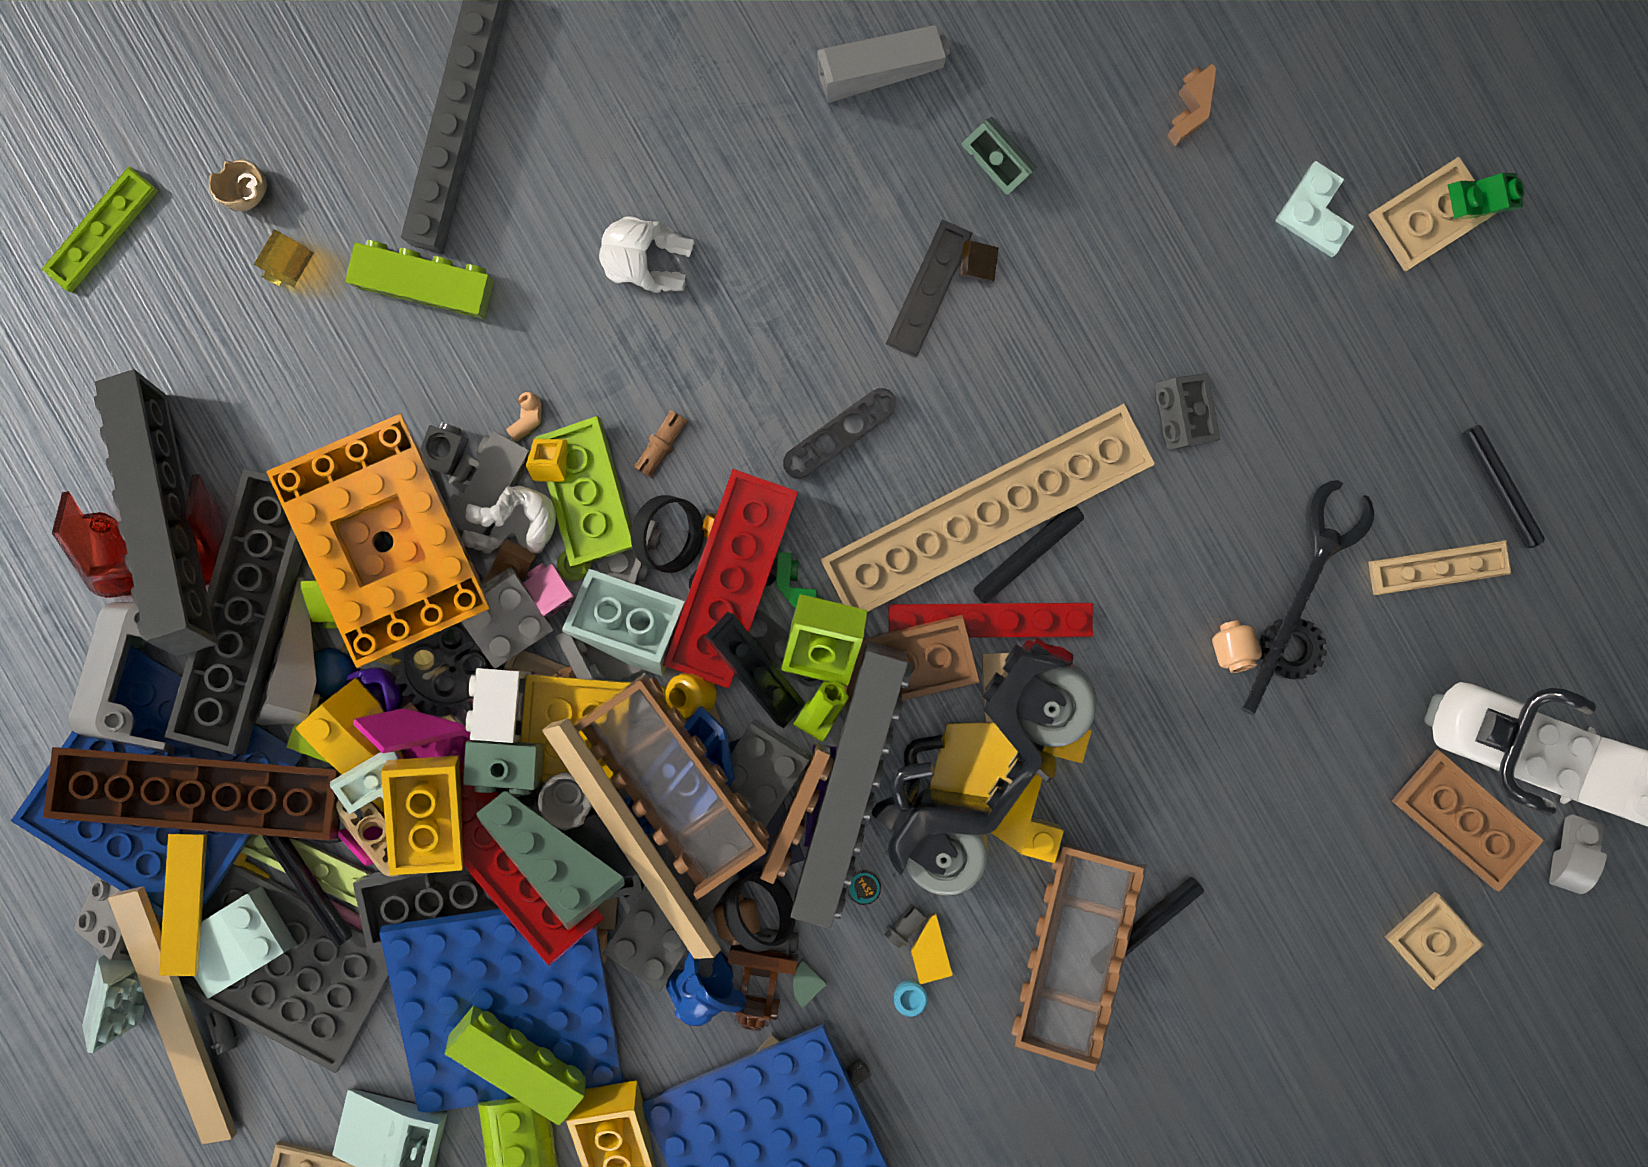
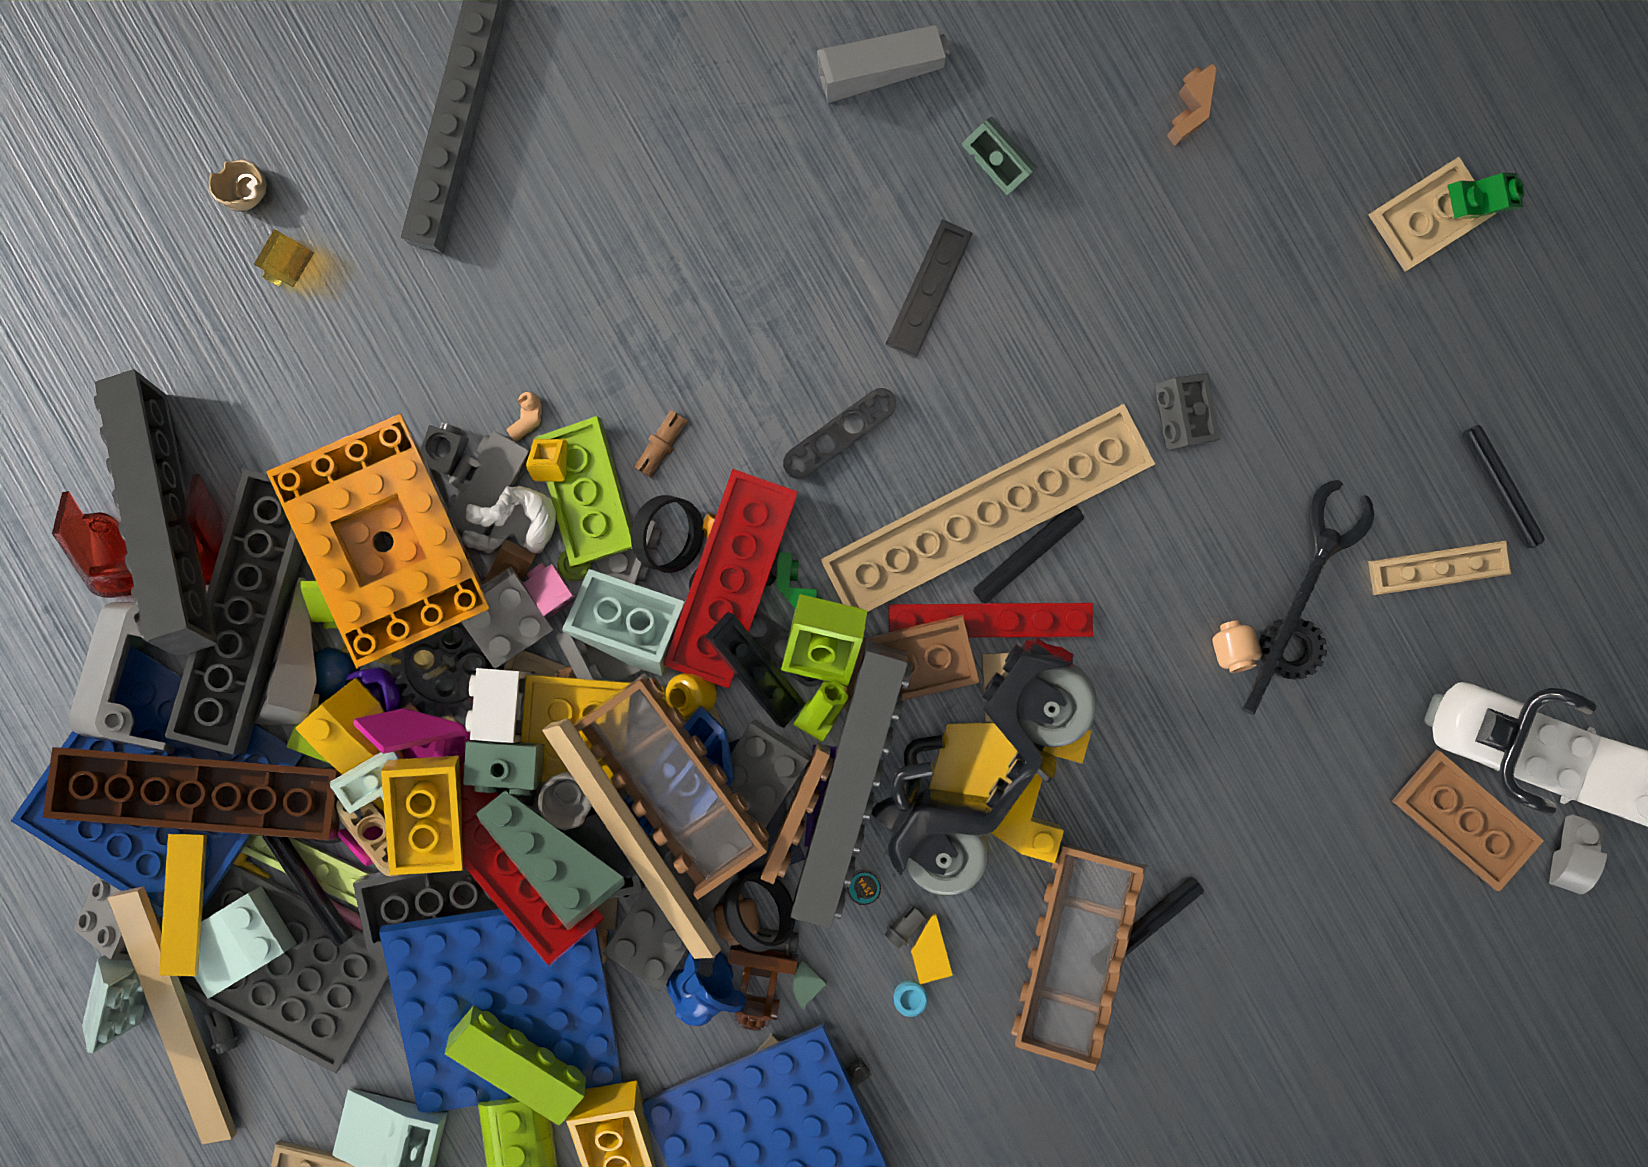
(99, 229): lime tile -> none
(420, 280): lime brick -> none
(625, 254): white hair -> none
(979, 261): dark brown tile -> none
(1307, 212): light aqua plate -> none
(1434, 940): tan tile -> none

